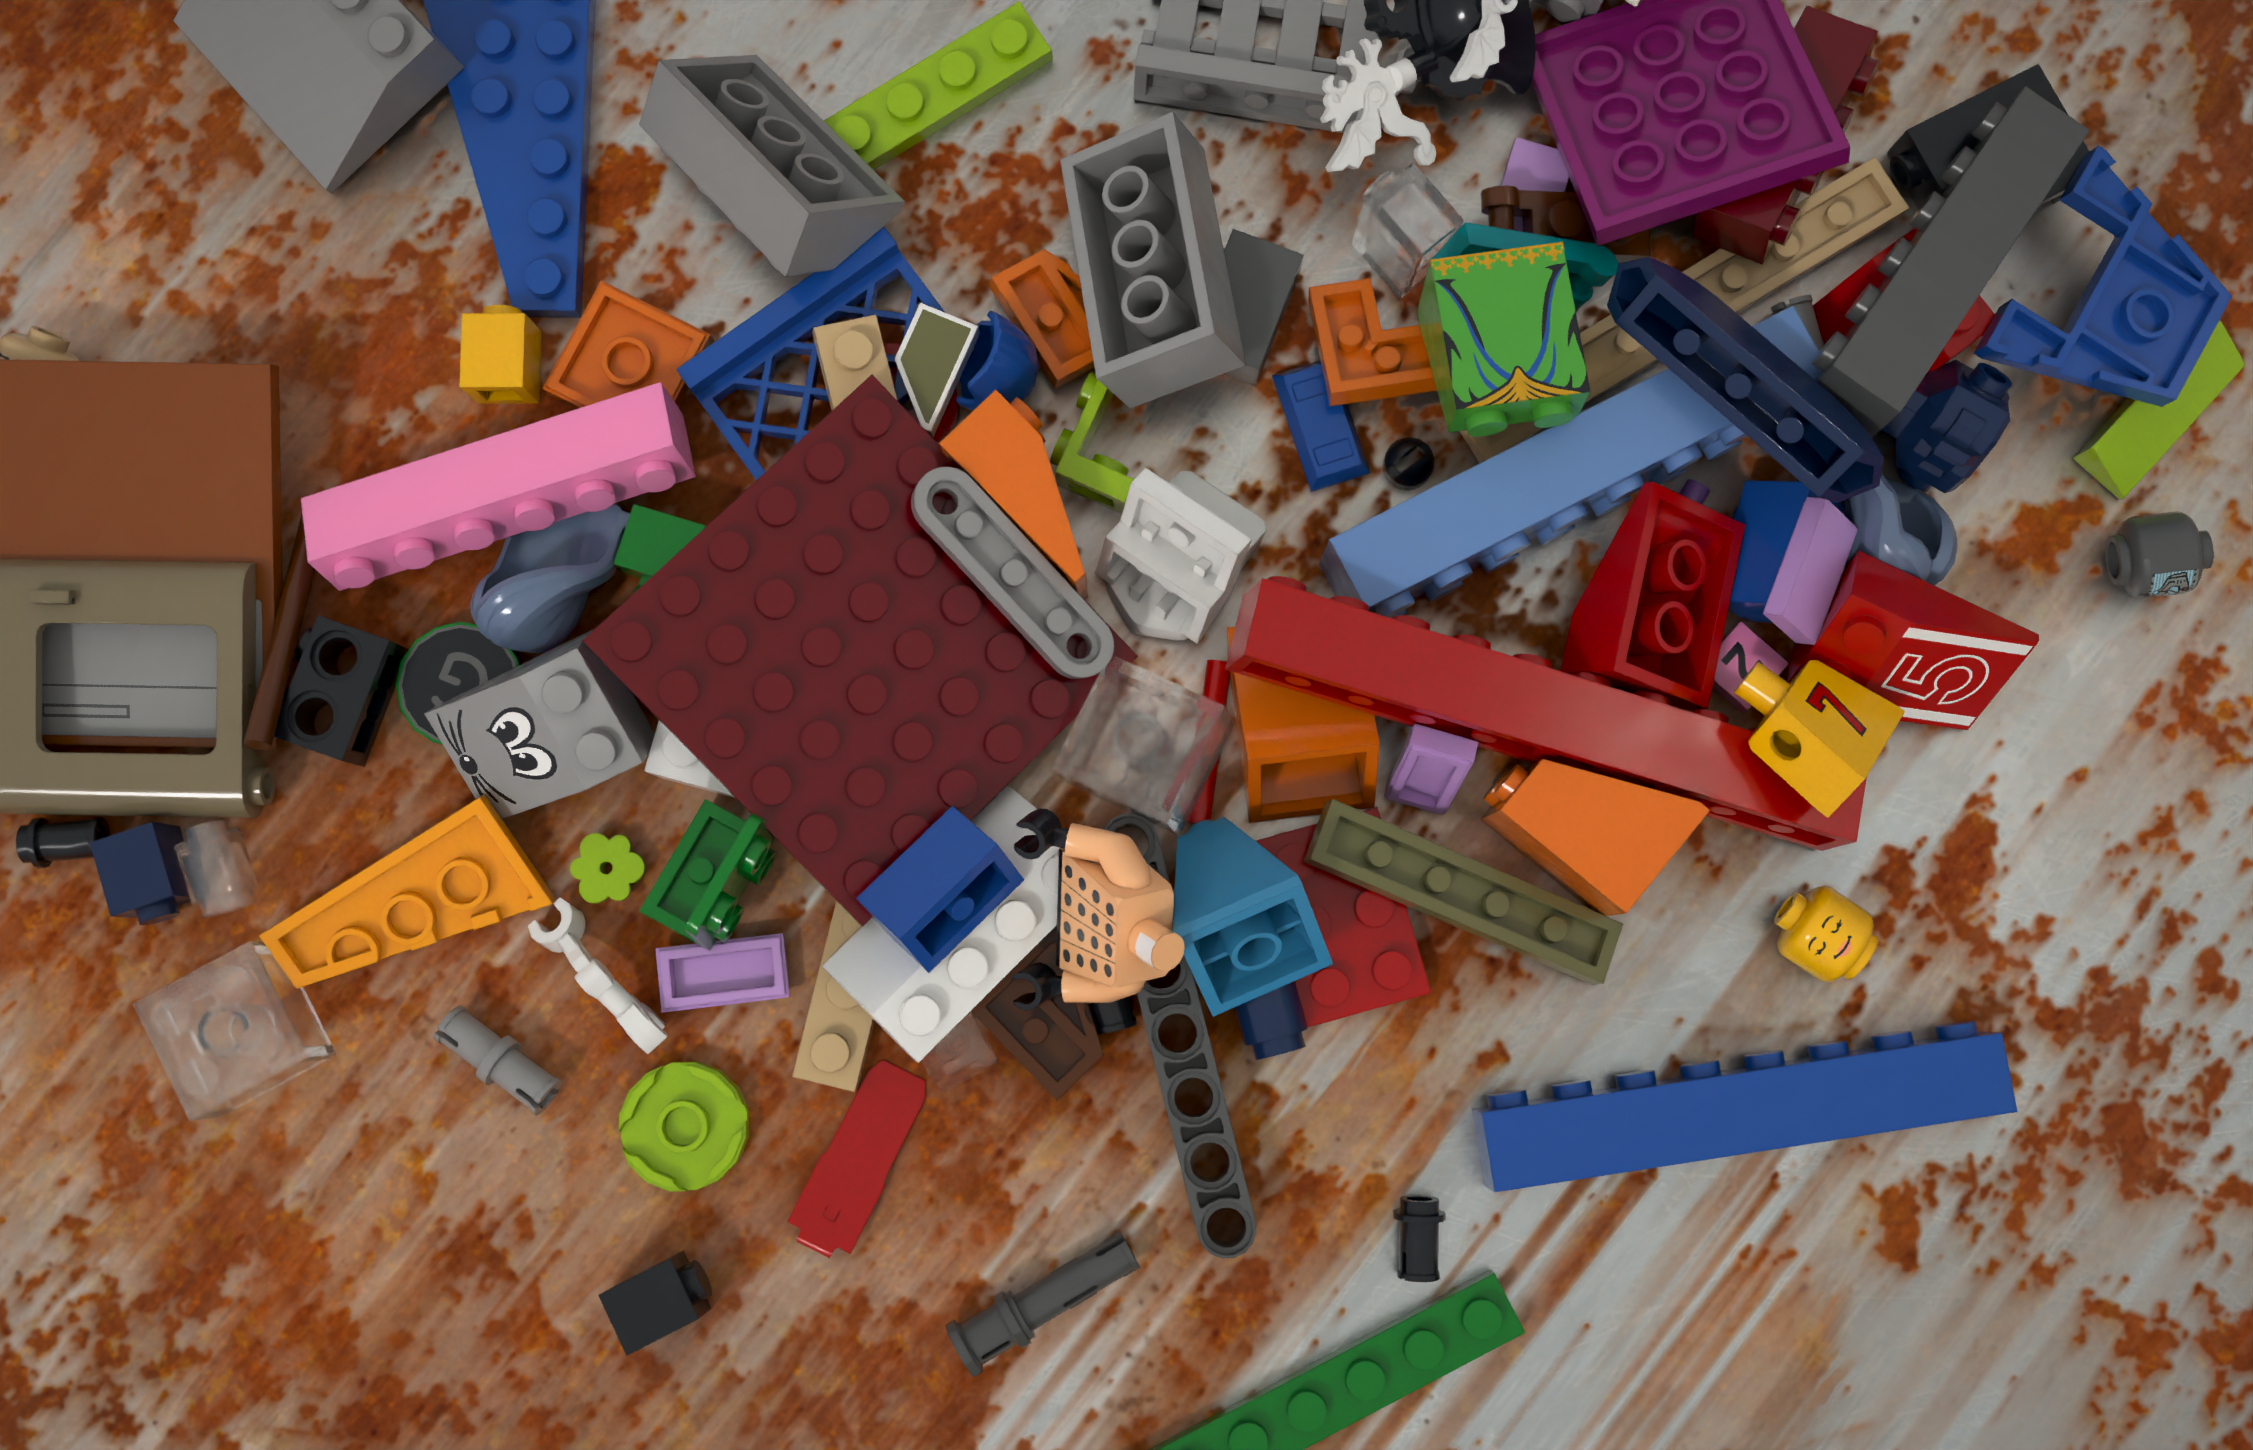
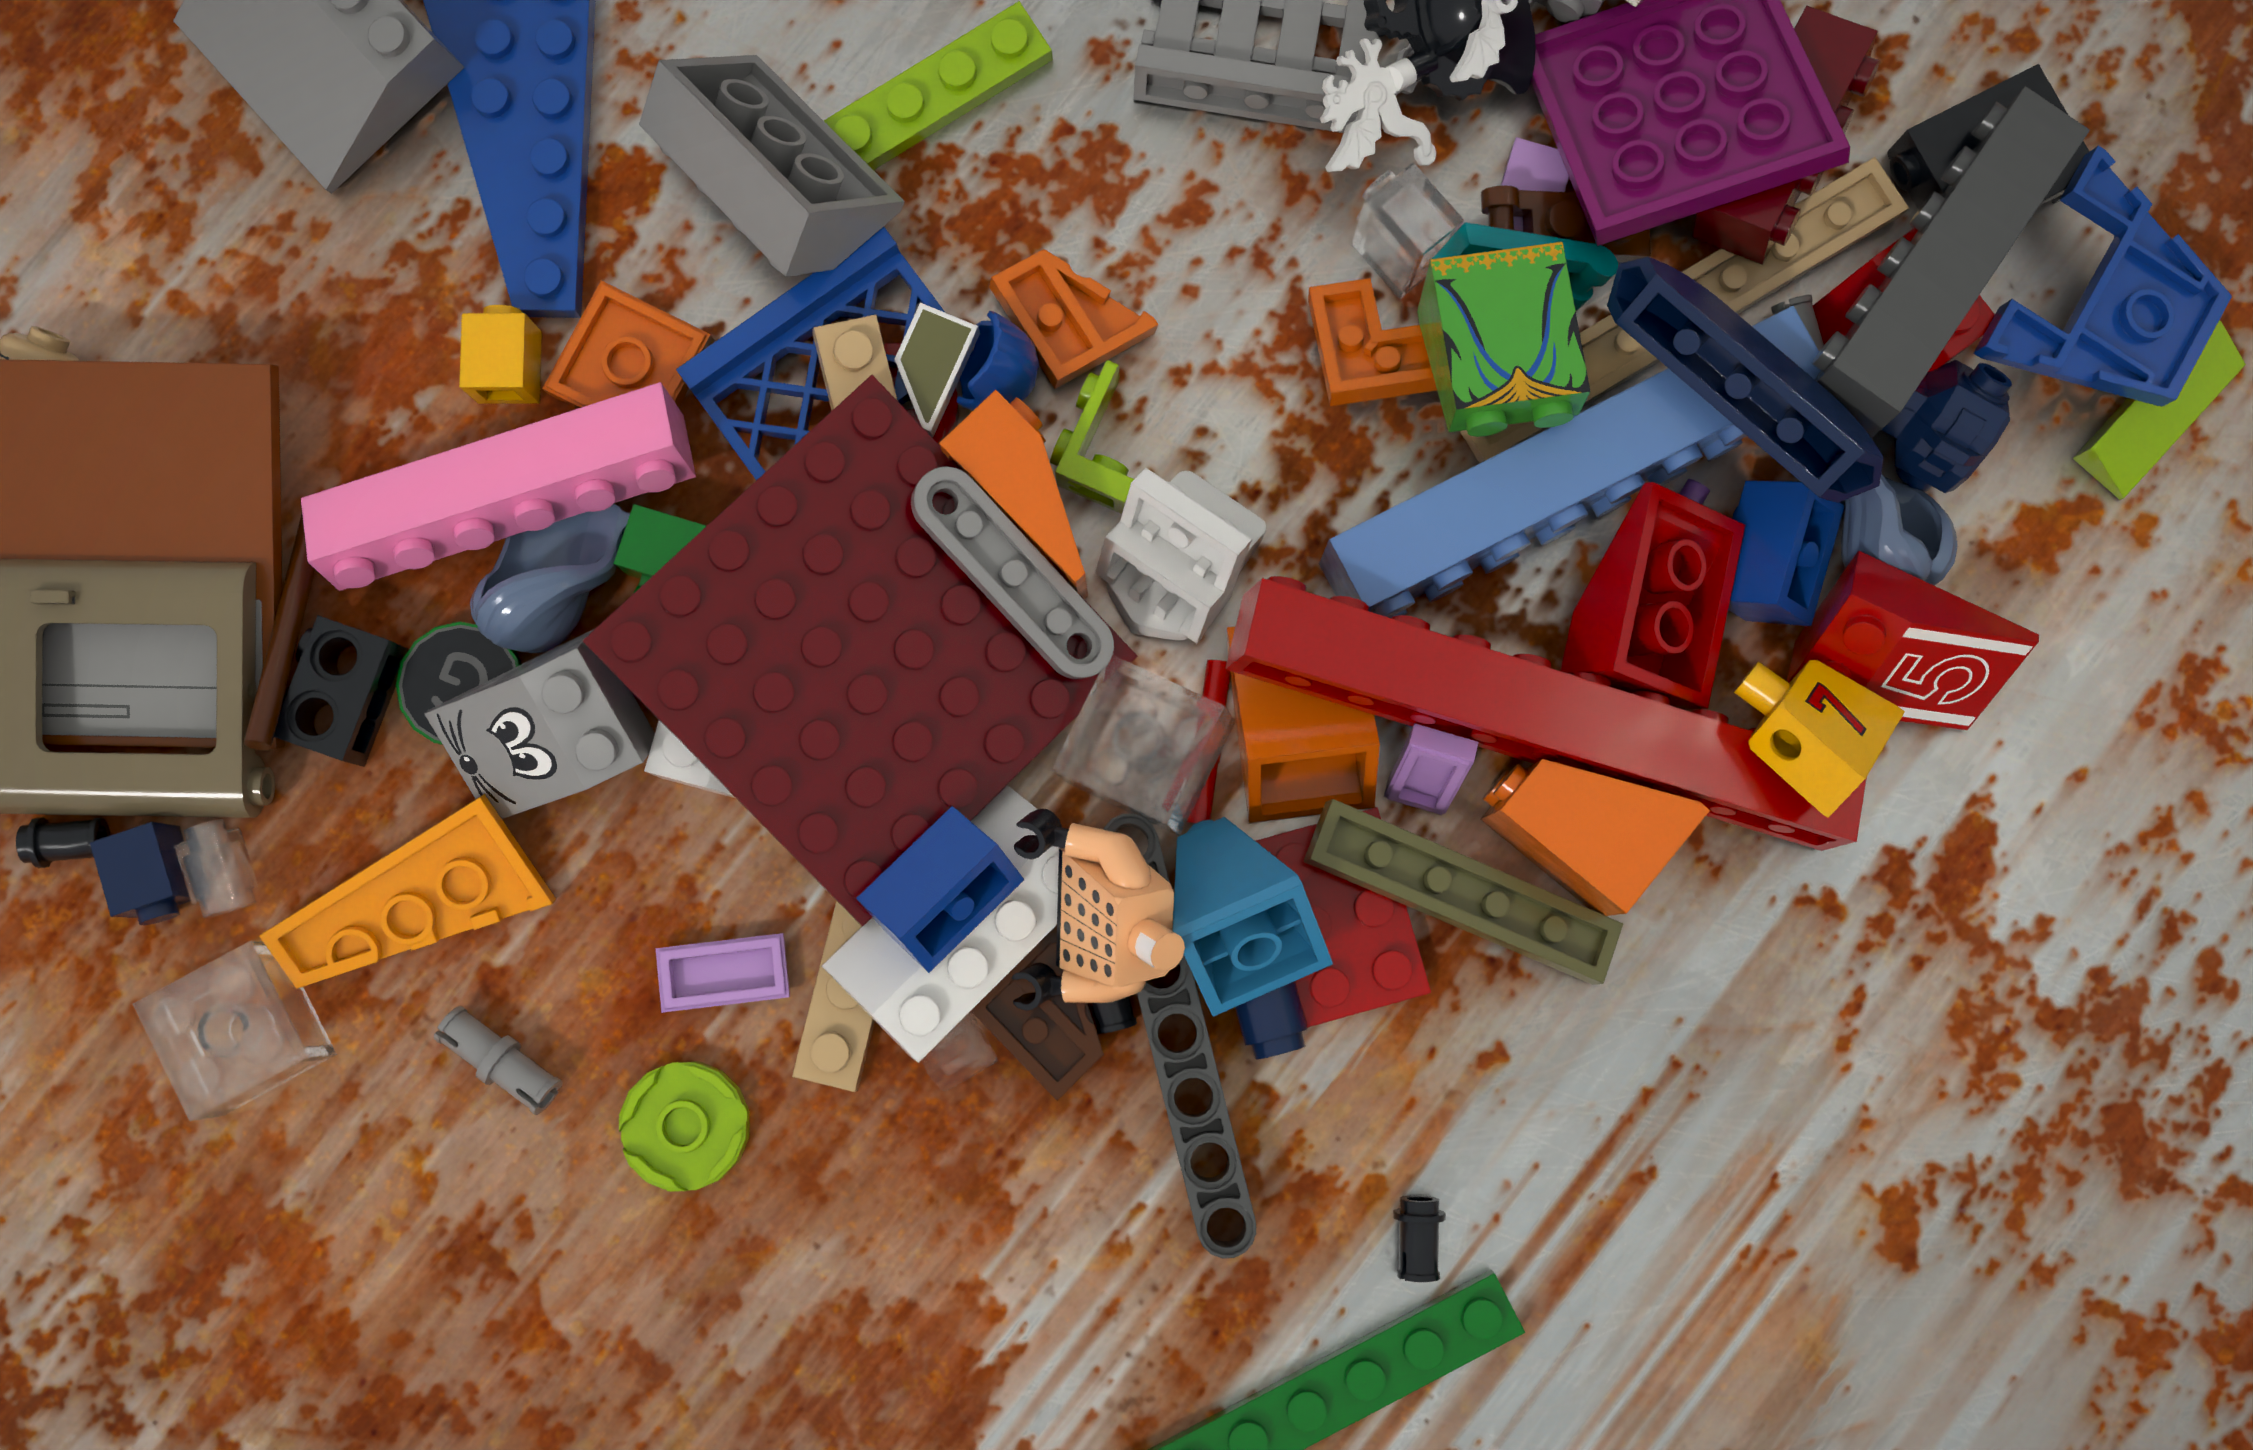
(595, 853): lime plant -> none
(634, 1016): white piece -> none
(657, 1301): black brick -> none
(709, 875): green bracket -> none
(858, 1160): red piece -> none
(1016, 1316): dark grey pin -> none
(1151, 262): light grey brick -> none
(1261, 287): dark grey brick -> none
(1321, 432): blue tile -> none
(1415, 474): black hinge -> none
(1737, 656): bright pink tile -> none
(1743, 1108): blue brick -> none
(1810, 570): lavender tile -> none
(1825, 934): yellow head -> none
(2158, 555): dark grey head -> none

